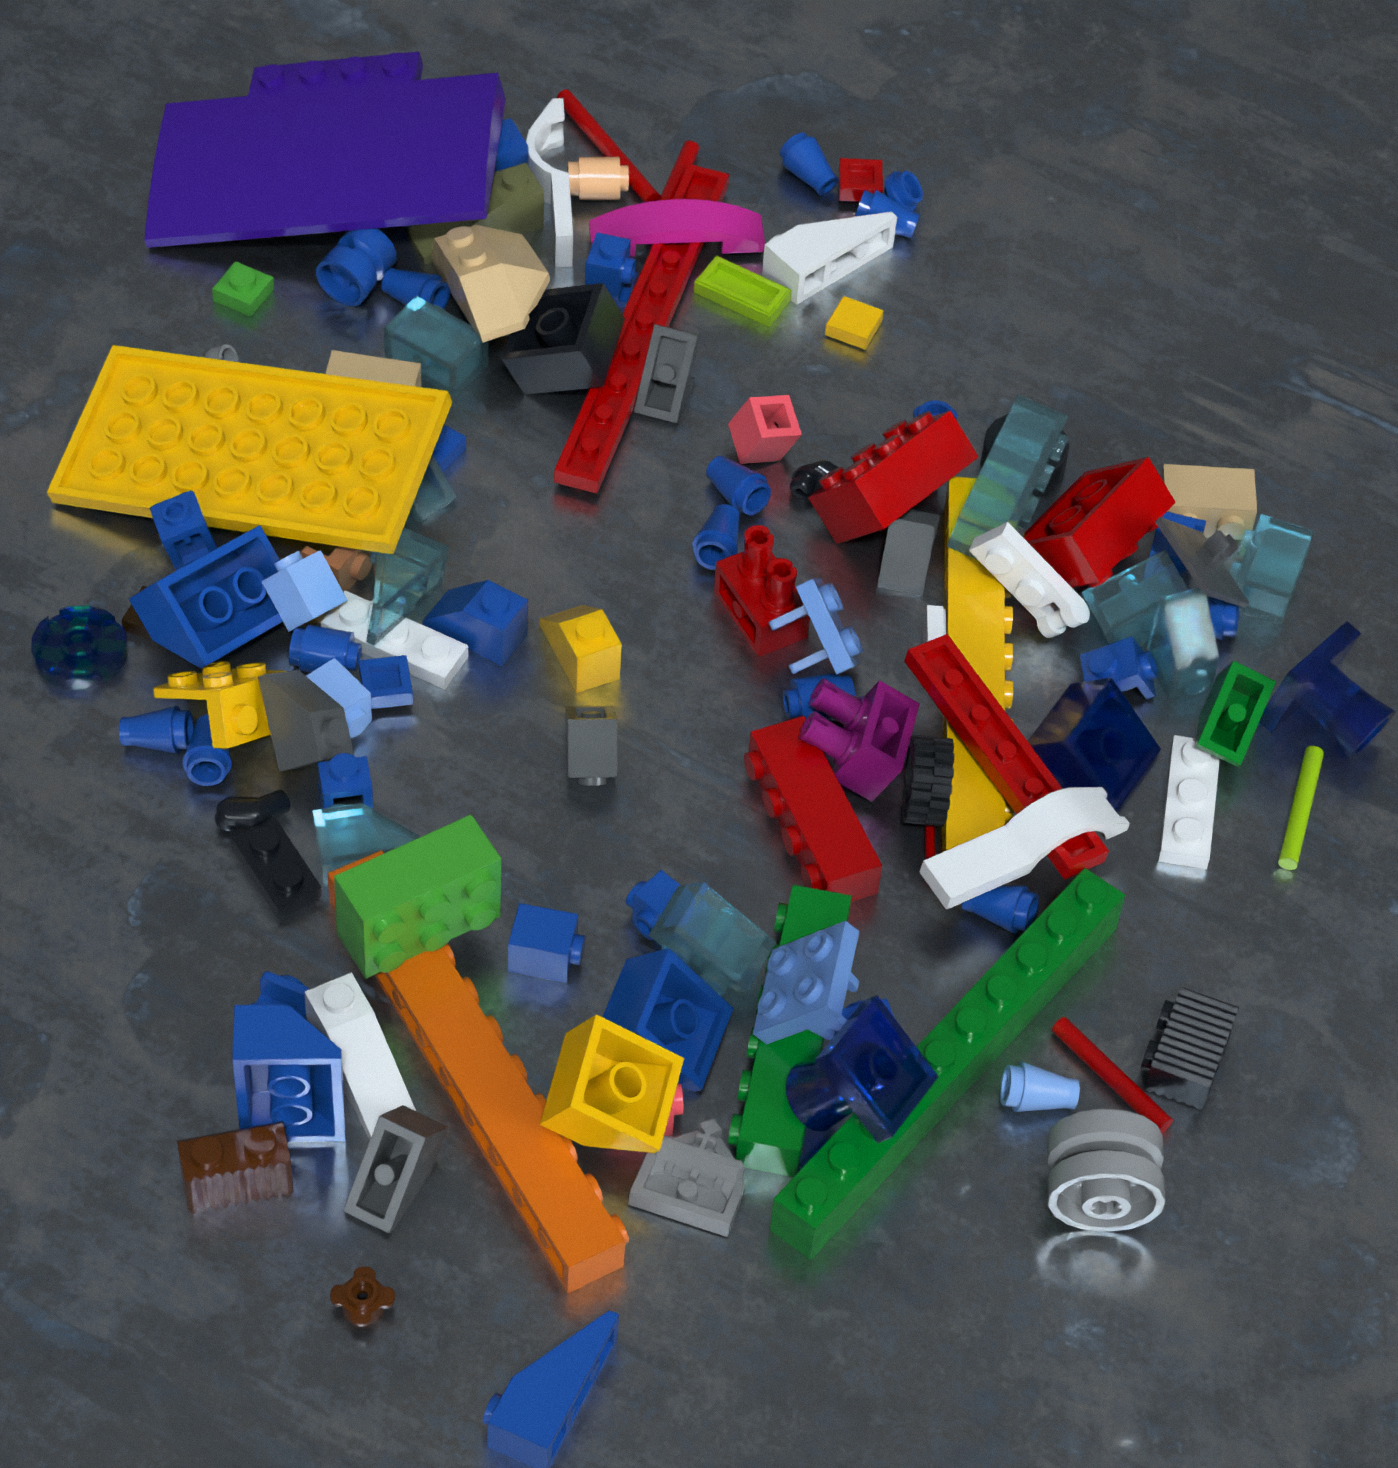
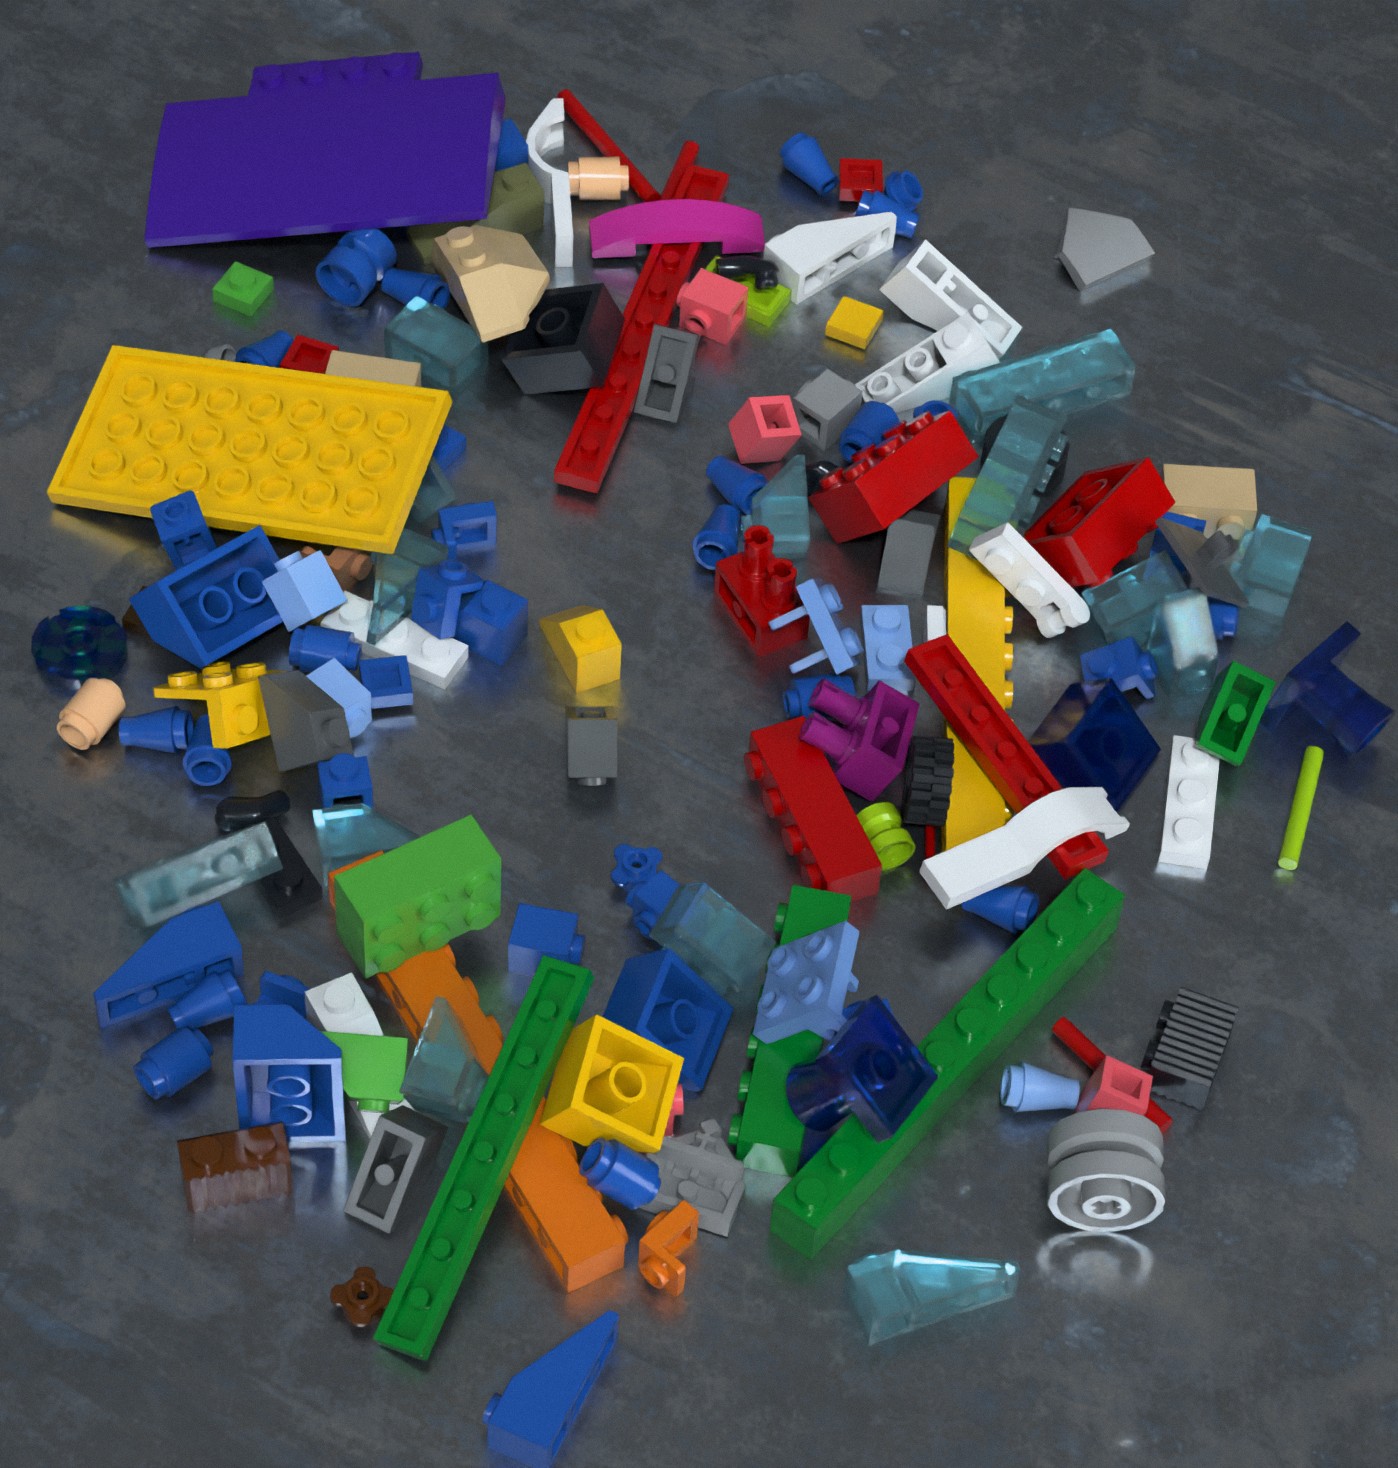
(91, 713): none -> light nougat brick
(170, 964): none -> blue slope
(174, 1062): none -> blue brick
(196, 875): none -> clear light blue slope
(207, 1002): none -> blue cone
(267, 351): none -> blue cone
(308, 355): none -> red plate
(371, 1069): none -> bright green slope
(439, 596): none -> blue bracket
(445, 1067): none -> clear light blue slope
(466, 527): none -> blue bracket
(484, 1159): none -> green plate
(611, 264): blue brick -> none
(620, 1173): none -> blue brick
(626, 856): none -> blue plate
(663, 1242): none -> orange bracket
(712, 306): none -> coral brick
(749, 266): none -> black arm
(783, 510): none -> clear light blue slope
(826, 408): none -> light grey brick
(866, 428): none -> blue brick
(885, 645): none -> light blue plate
(886, 836): none -> lime wheel
(916, 1289): none -> clear light blue slope
(929, 367): none -> white slope
(938, 293): none -> white slope
(1058, 376): none -> clear light blue brick
(1100, 246): none -> light grey slope
(1131, 1092): none -> coral brick

